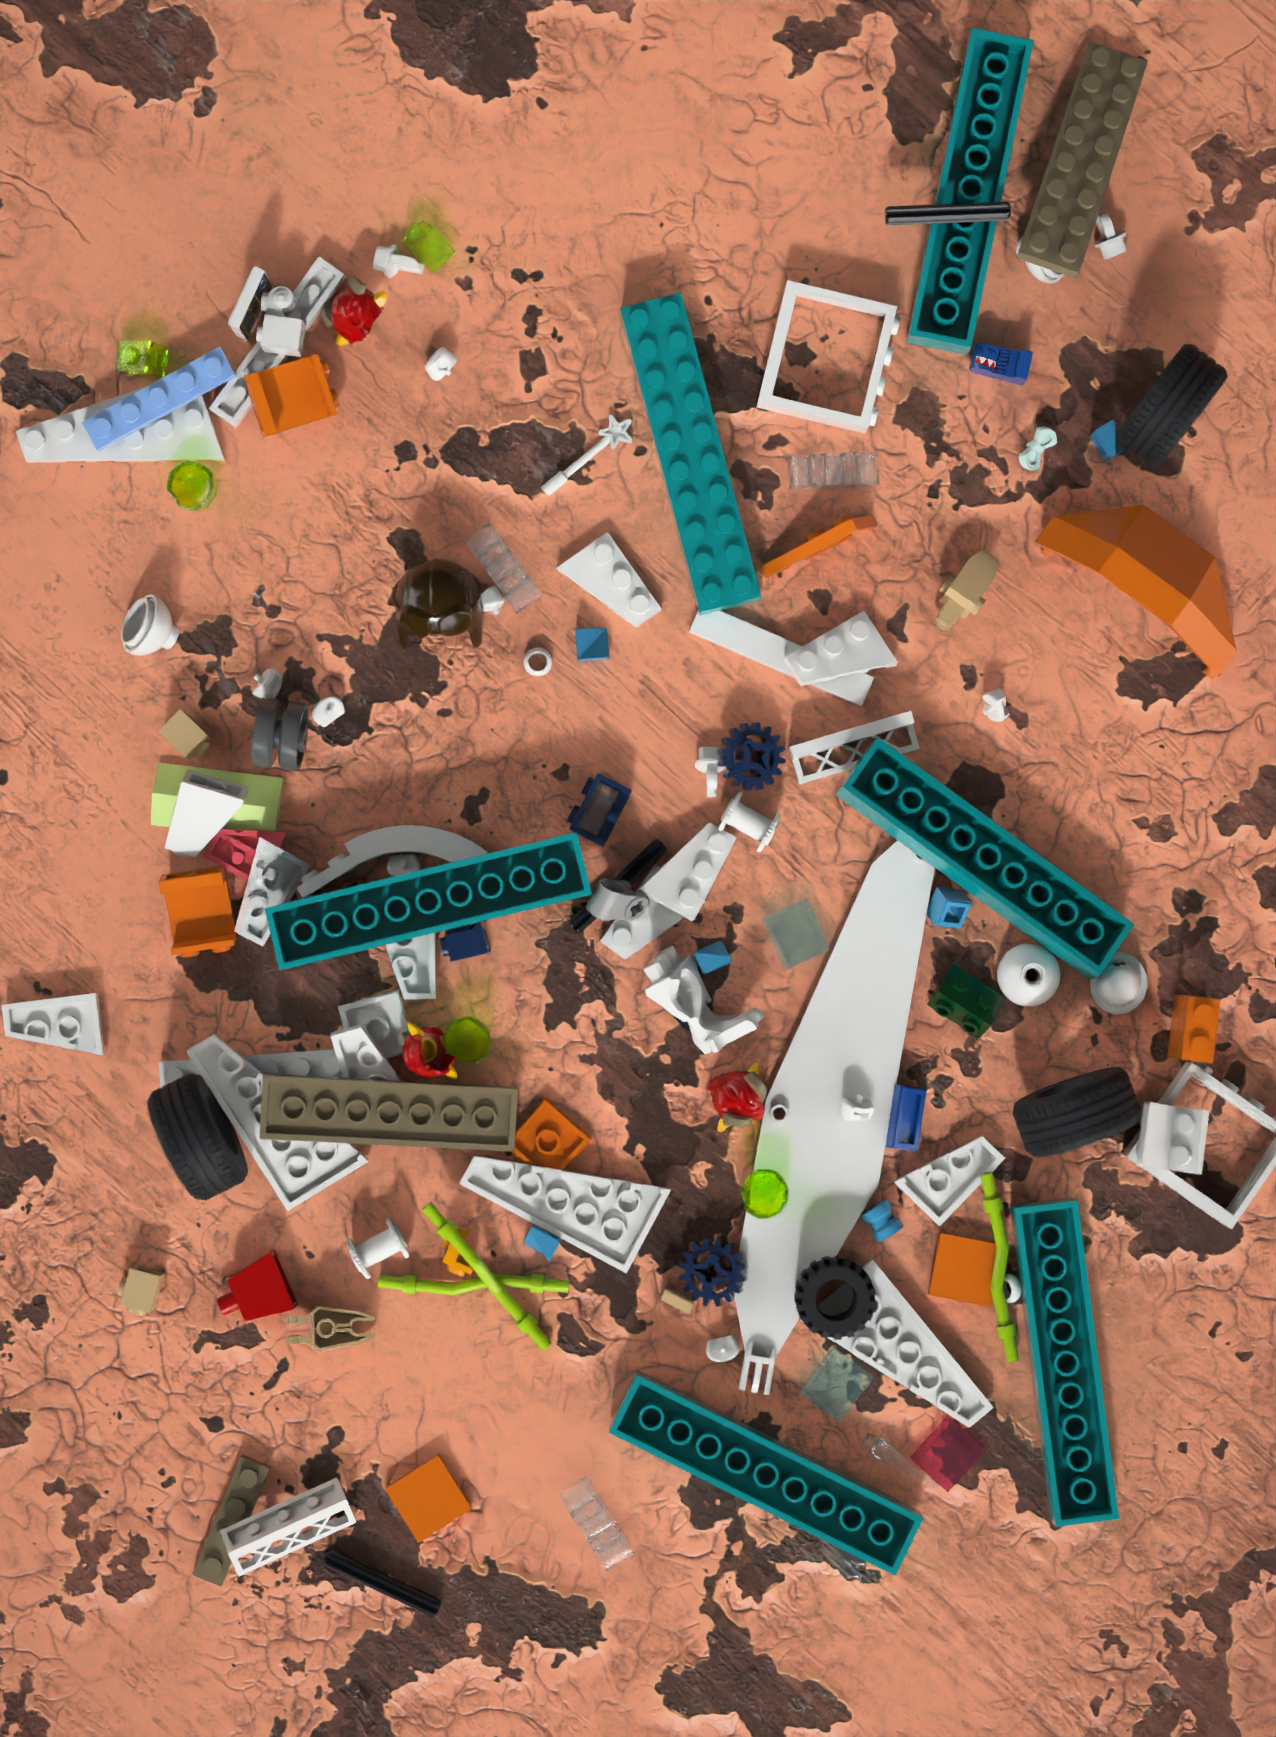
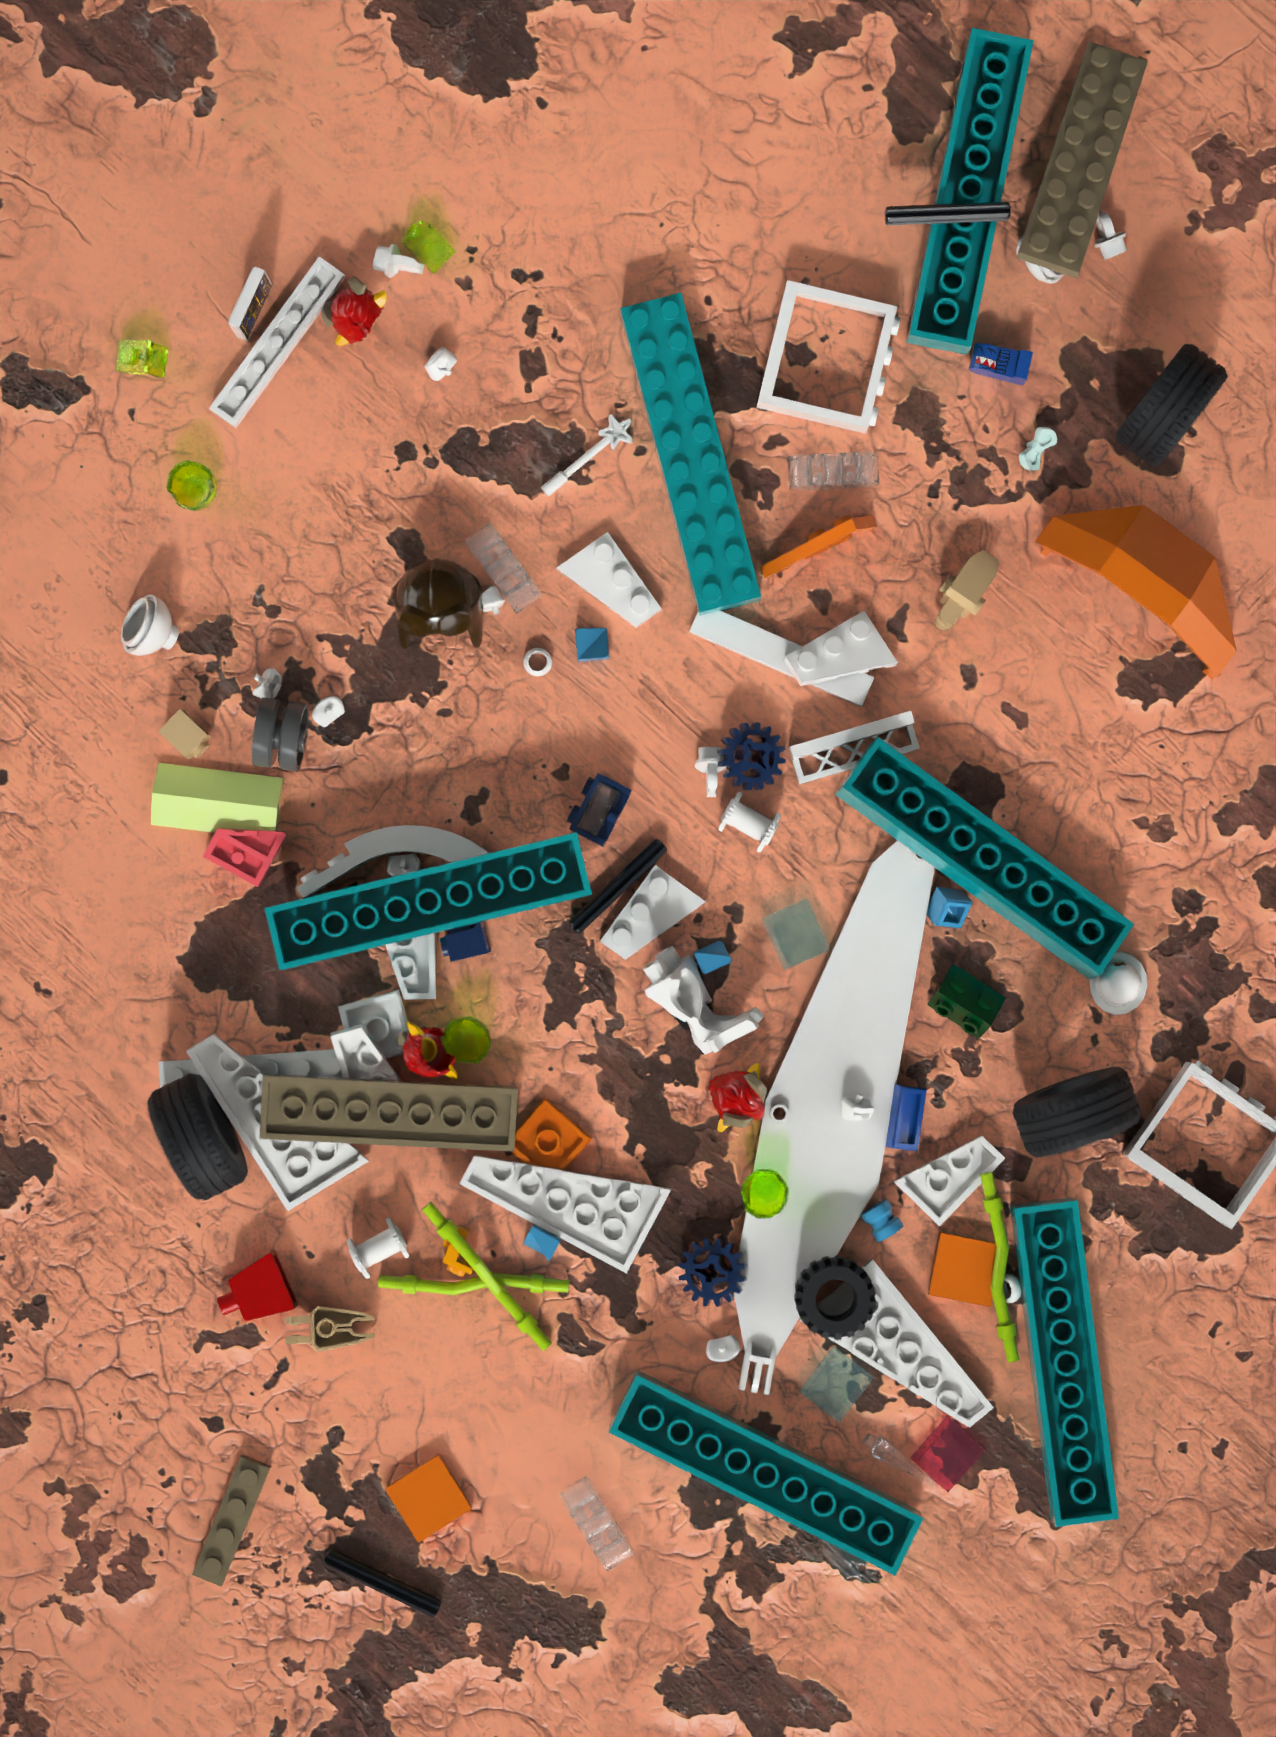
(60, 1021): white wing -> none
(140, 1290): tan brick -> none
(159, 399): light blue plate -> none
(176, 436): white wing -> none
(199, 910): orange panel -> none
(201, 811): white slope -> none
(270, 883): white wing -> none
(277, 332): white brick -> none
(285, 1523): white fence -> none
(291, 394): orange panel -> none
(616, 901): light grey piece -> none
(677, 1299): tan tile -> none
(690, 872): white wing -> none
(995, 705): white piece -> none
(1013, 969): white piece -> none
(1106, 441): dark azure slope -> none
(1172, 1138): white bracket -> none
(1194, 1028): orange panel -> none

